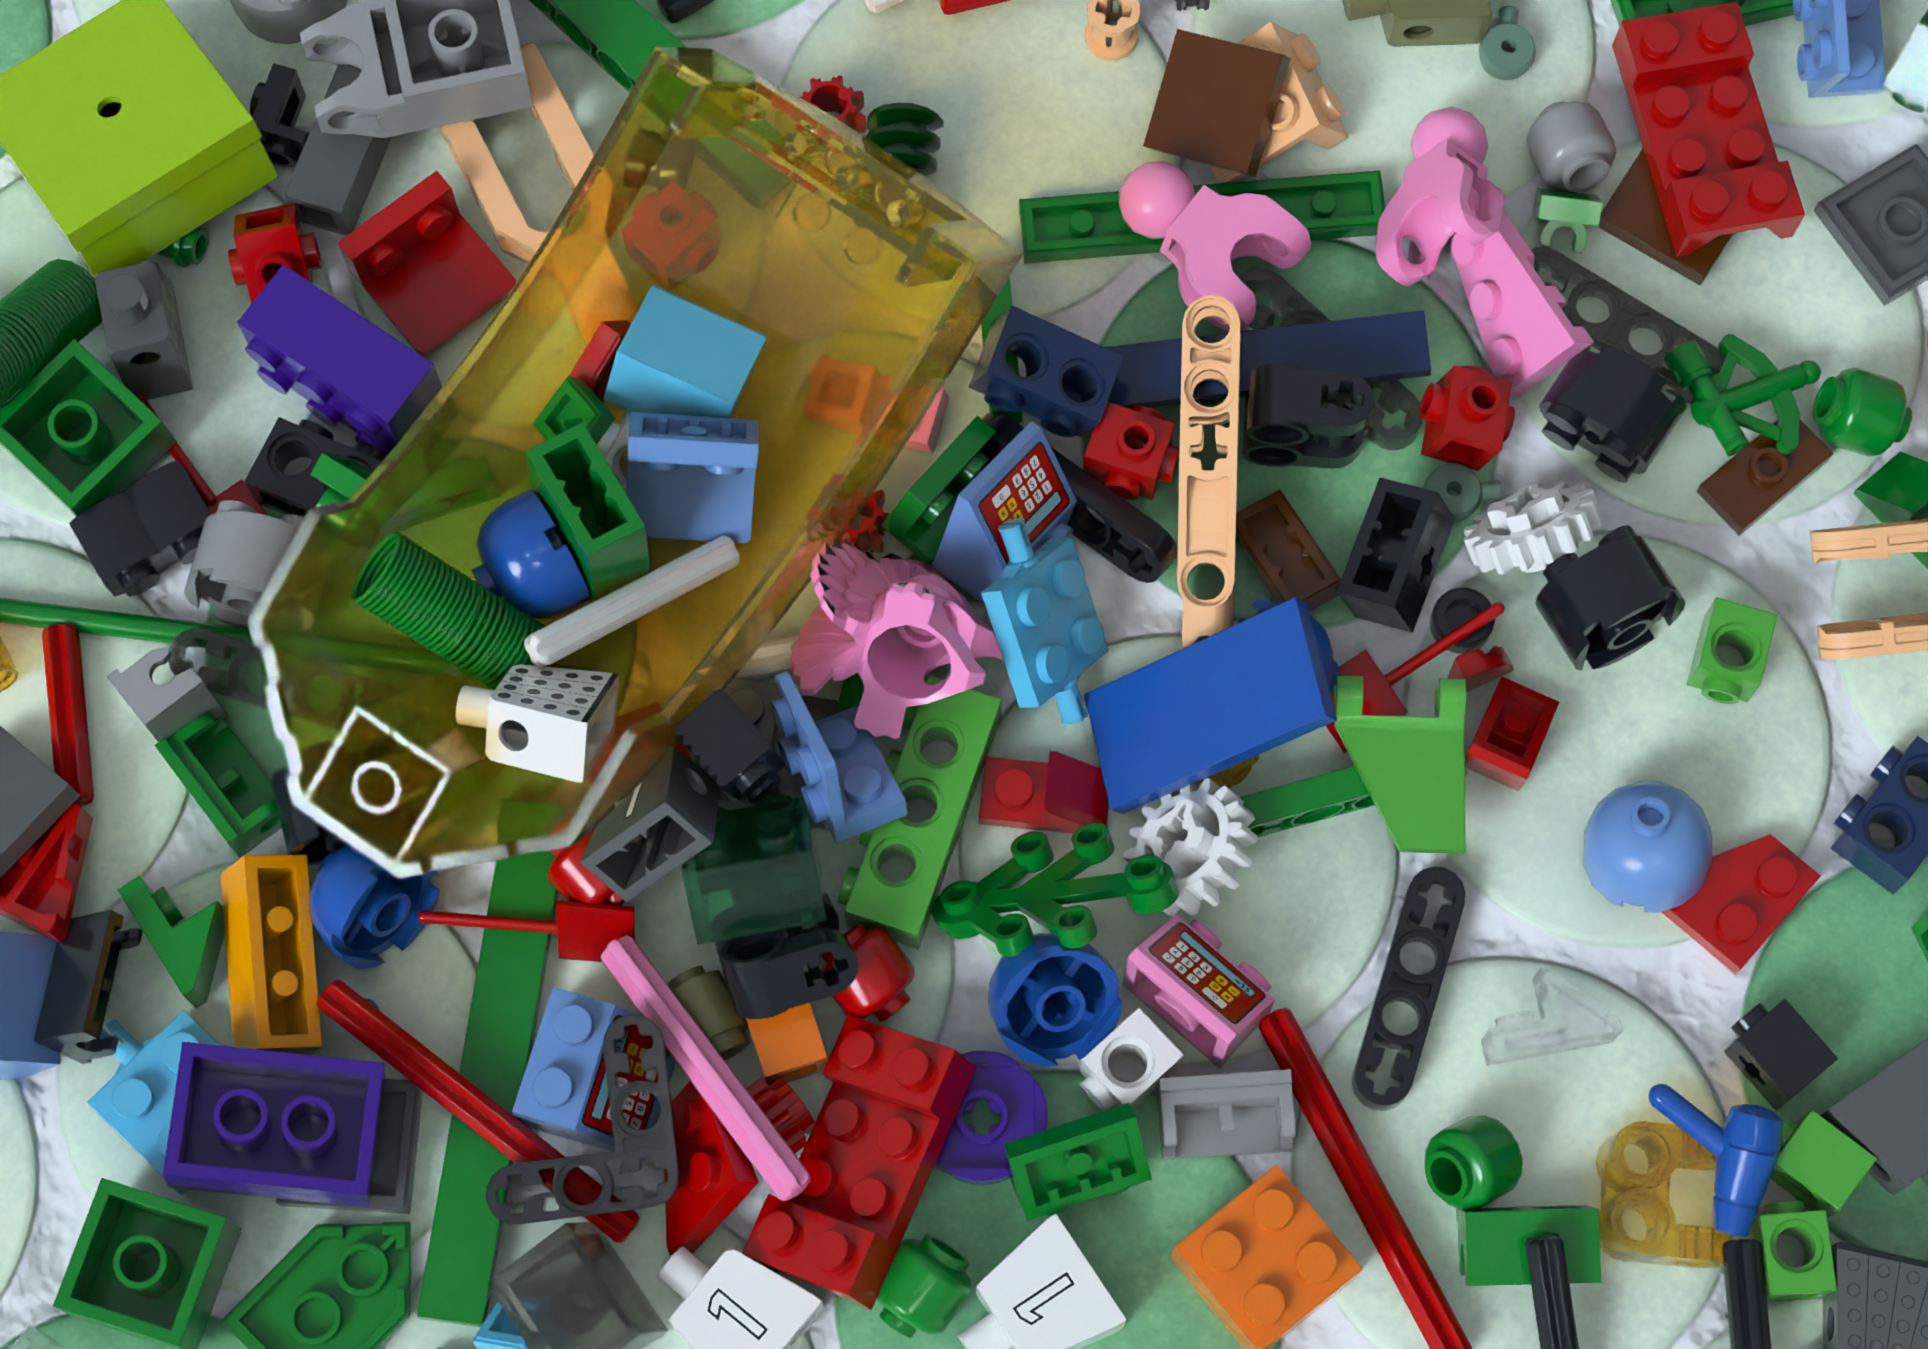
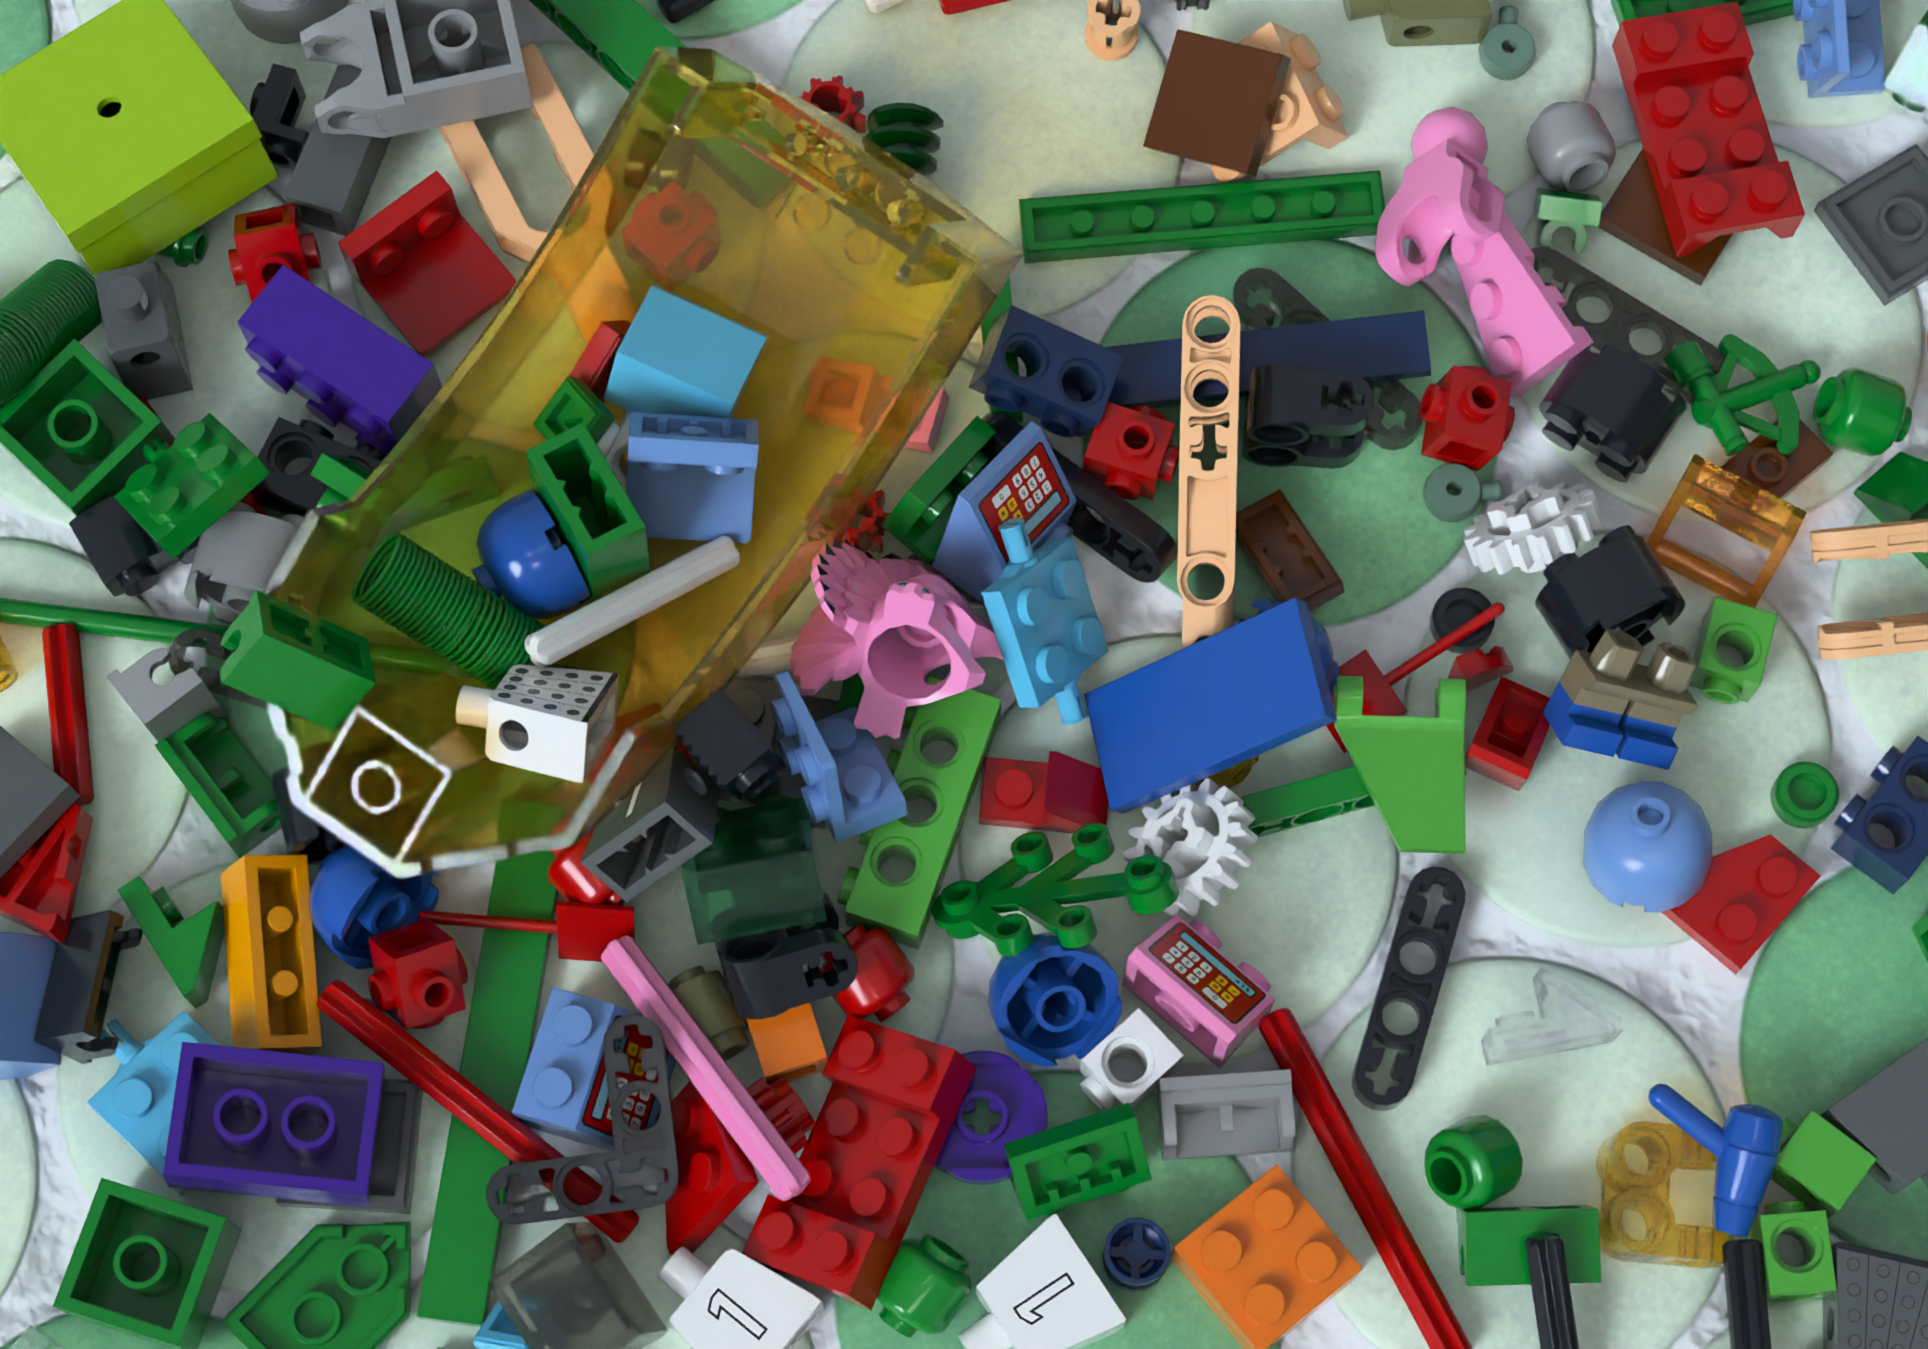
(190, 483): none -> green plate
(297, 661): none -> green hinge
(417, 974): none -> red brick
(1136, 1242): none -> dark blue wheel
(1210, 232): bright pink piece -> none
(1396, 554): black brick -> none
(1622, 706): none -> dark tan hips
(1738, 508): none -> clear orange tile
(1778, 1052): black brick -> none
(1804, 795): none -> green tile

